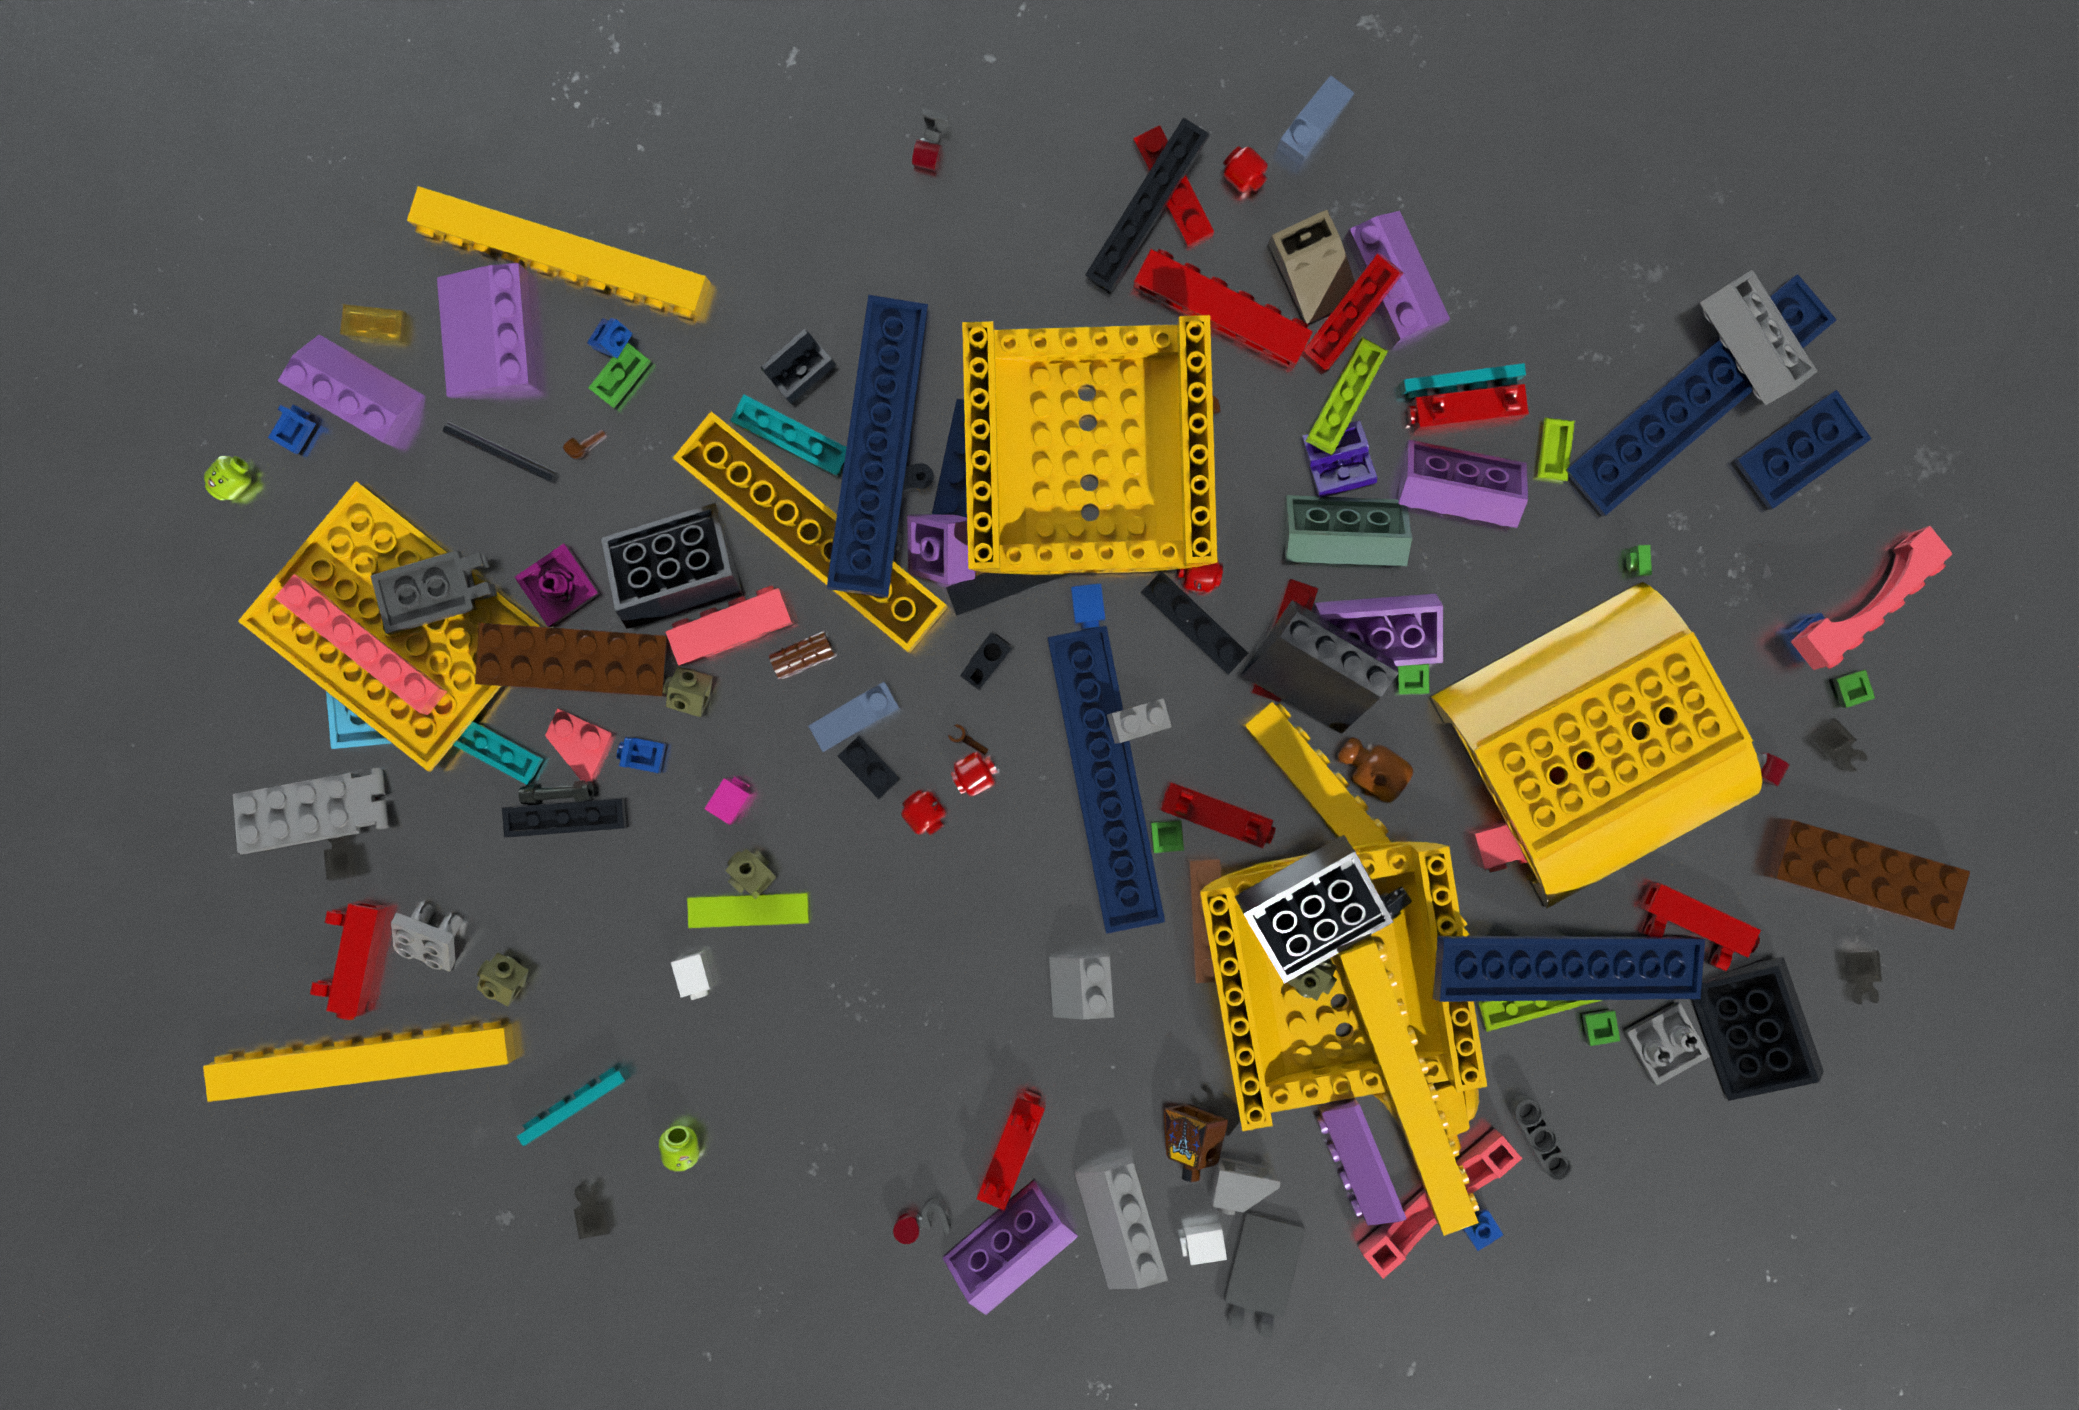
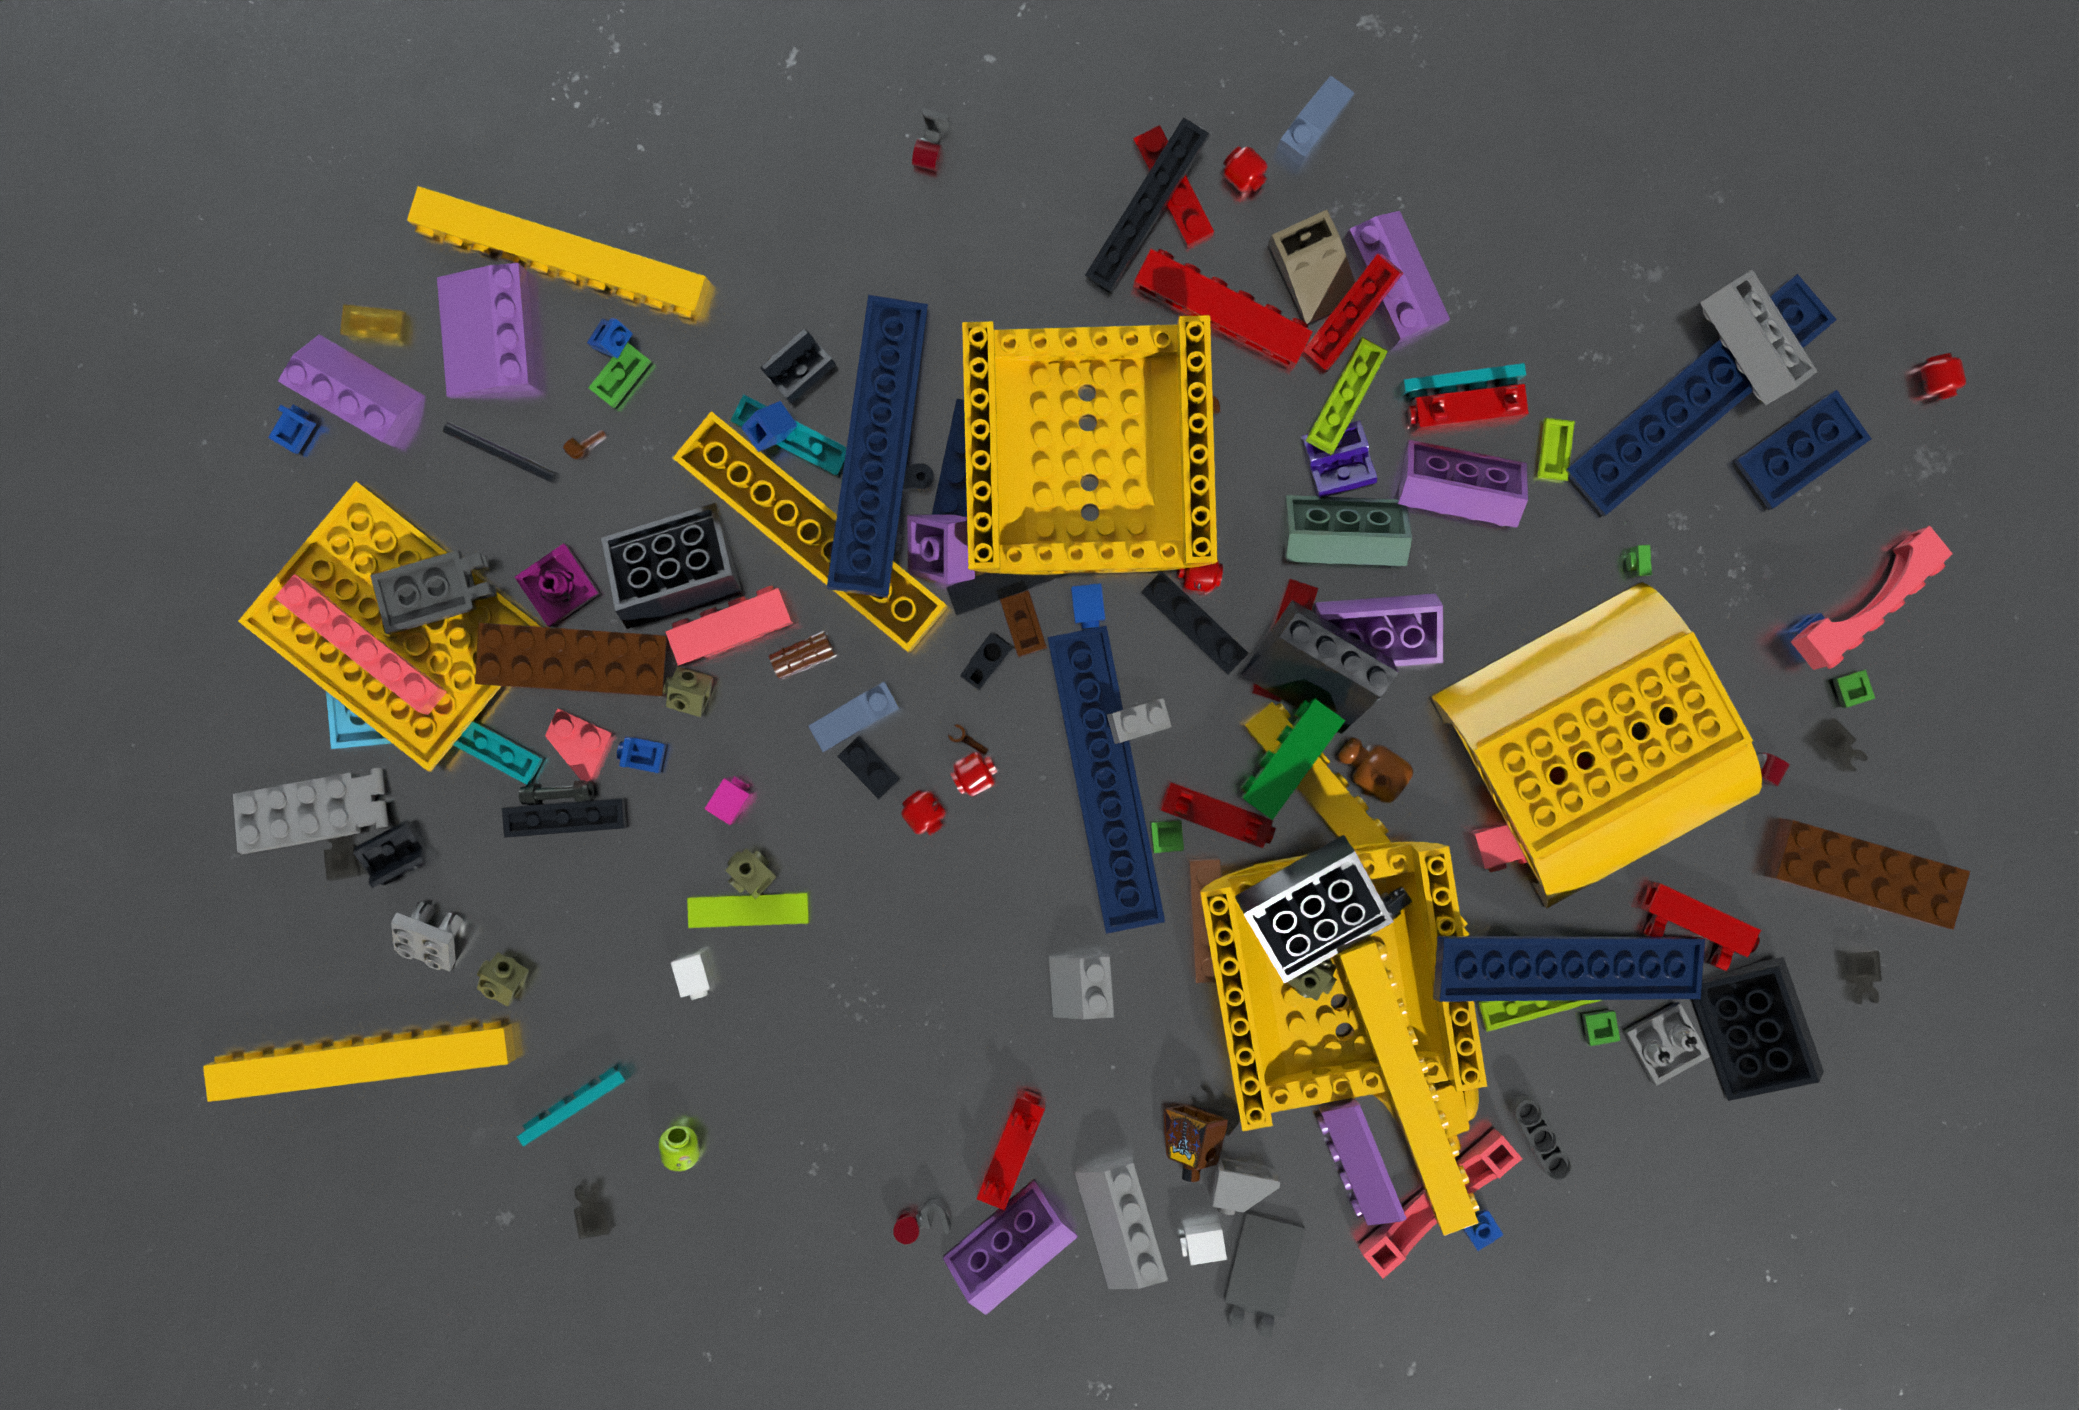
(227, 478): lime head -> none
(355, 959): red brick -> none
(391, 854): none -> black bracket
(769, 426): none -> blue brick
(1023, 623): none -> reddish brown plate
(1292, 757): none -> green brick
(1413, 679): bright green plate -> none
(1943, 376): none -> red head

